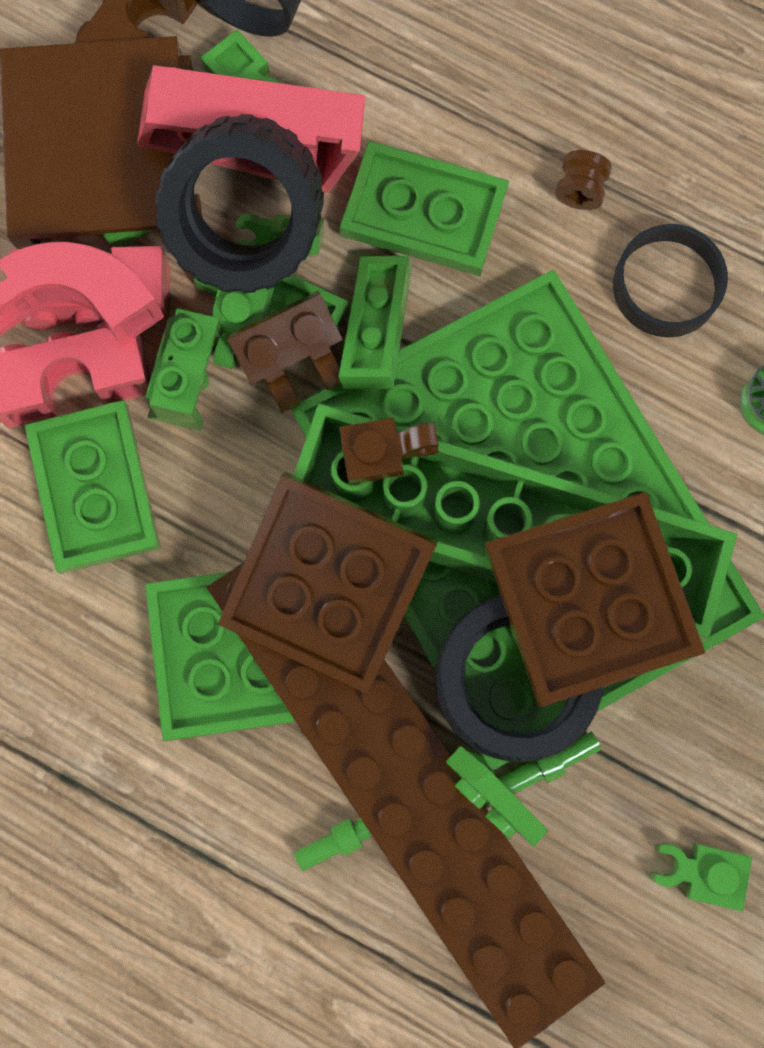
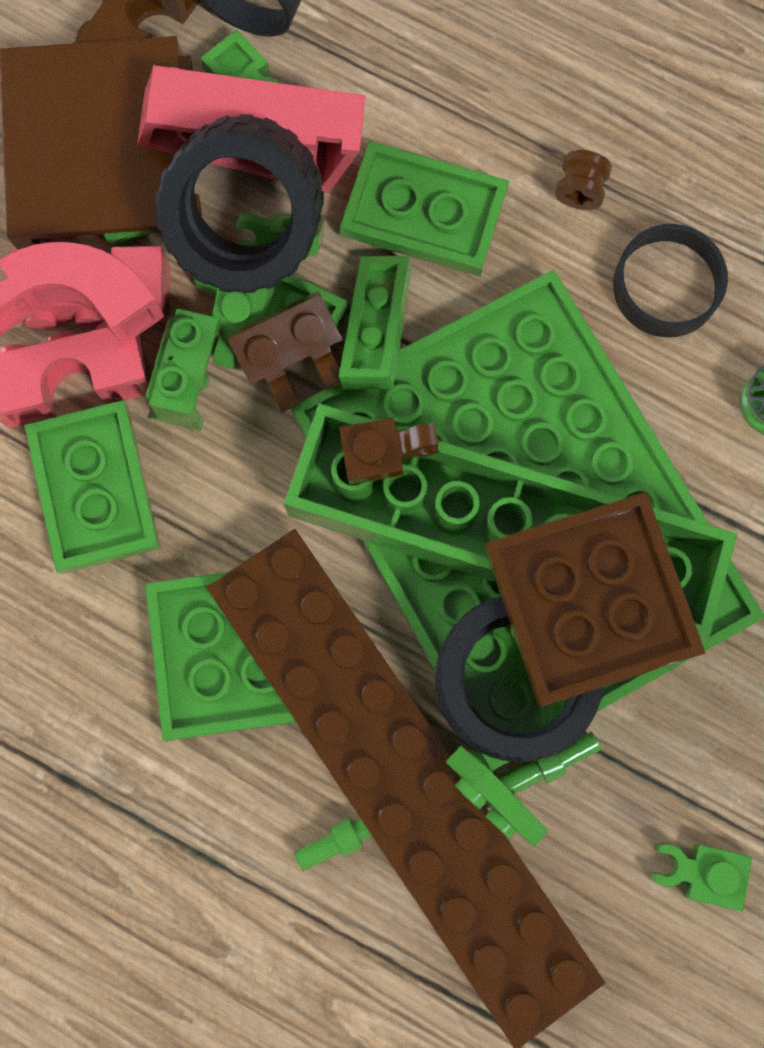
(326, 582): reddish brown plate -> none

